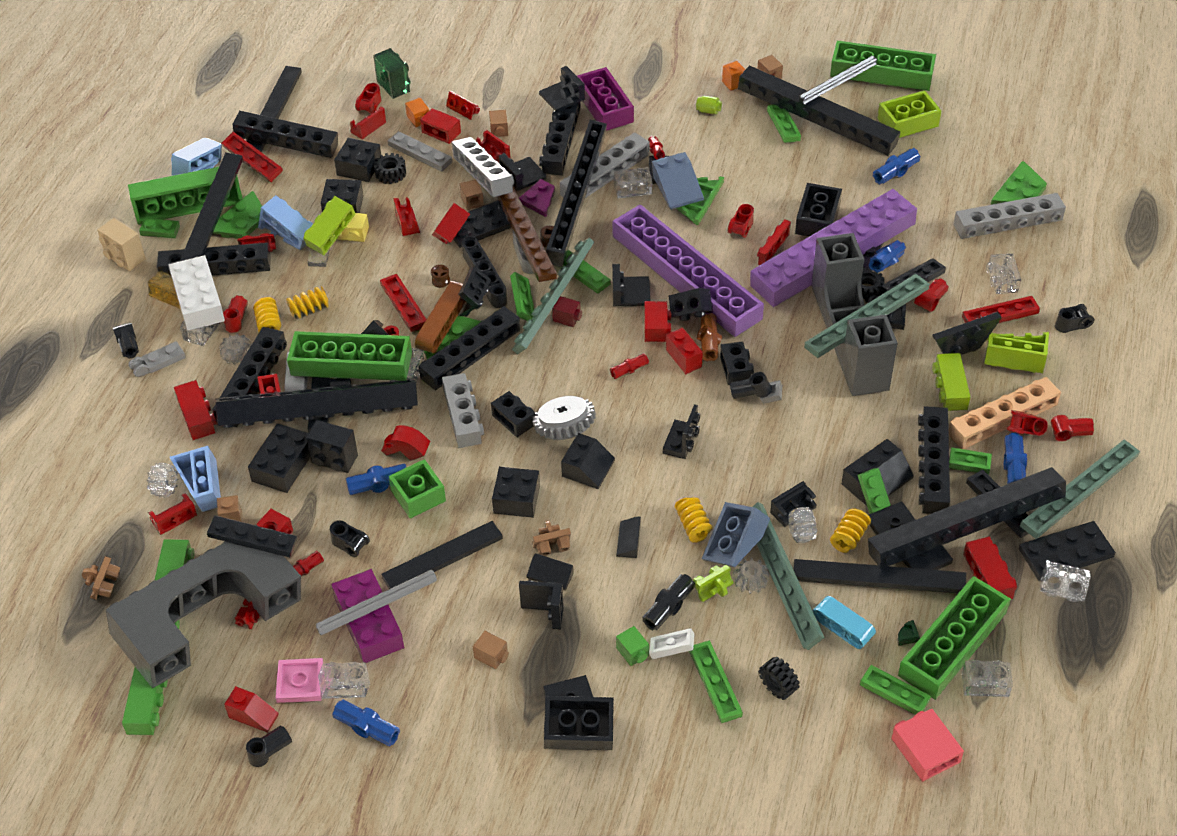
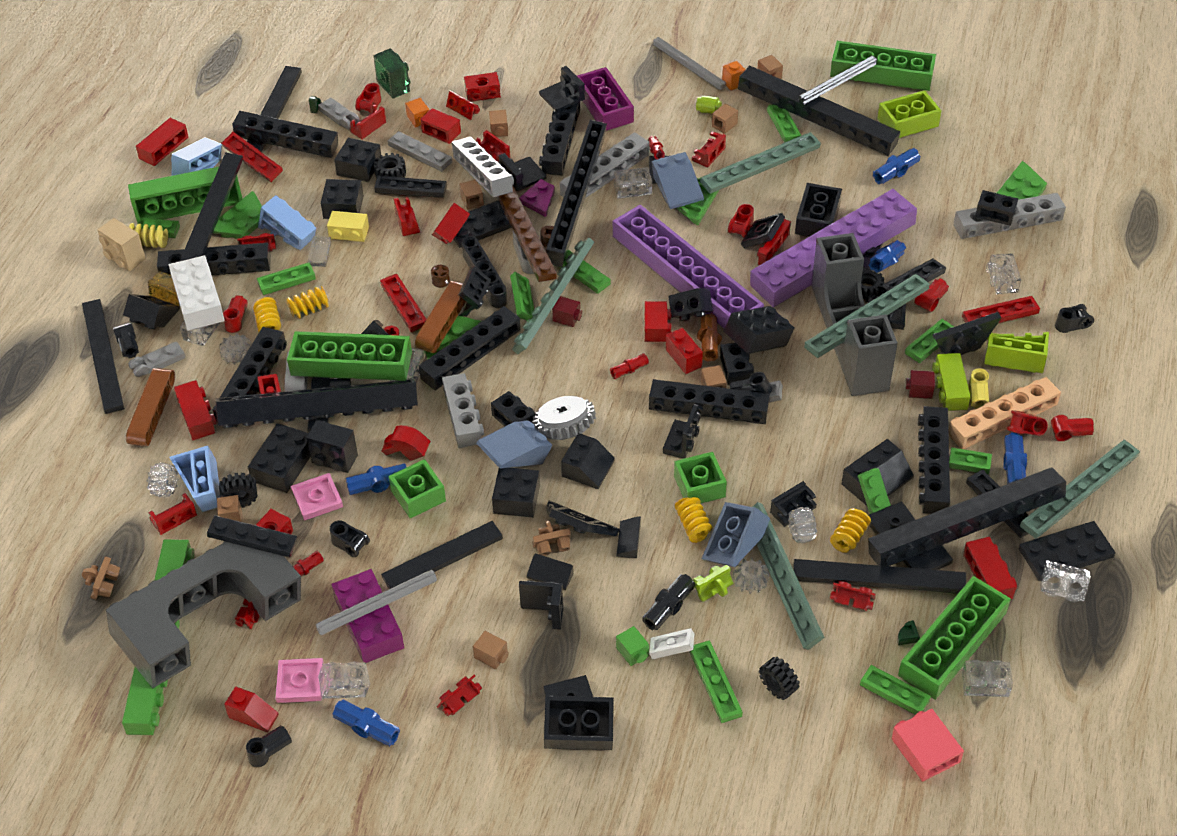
(102, 356): none -> black tile
(149, 310): none -> black slope
(150, 407): none -> dark orange beam
(151, 237): none -> light yellow piece
(162, 141): none -> red brick
(245, 485): none -> black tyre
(286, 278): none -> bright green plate
(313, 103): none -> dark green tile
(316, 496): none -> bright pink plate
(329, 225): lime brick -> none
(338, 113): none -> light grey hinge
(410, 186): none -> black plate
(452, 701): none -> red hinge
(482, 86): none -> red brick
(516, 445): none -> sand blue slope
(581, 522): none -> black wing
(629, 290): black bracket -> none
(689, 63): none -> light grey axle
(700, 477): none -> bright green brick
(710, 150): none -> red hinge
(711, 401): none -> black brick
(713, 377): none -> medium nougat brick
(725, 118): none -> medium nougat brick
(759, 329): none -> black brick
(760, 162): none -> sand green plate
(763, 230): none -> black plate
(844, 622): medium azure beam -> none
(845, 592): none -> red hinge
(920, 384): none -> dark red brick
(926, 344): none -> bright green plate
(979, 388): none -> light yellow piece
(996, 207): none -> black brick

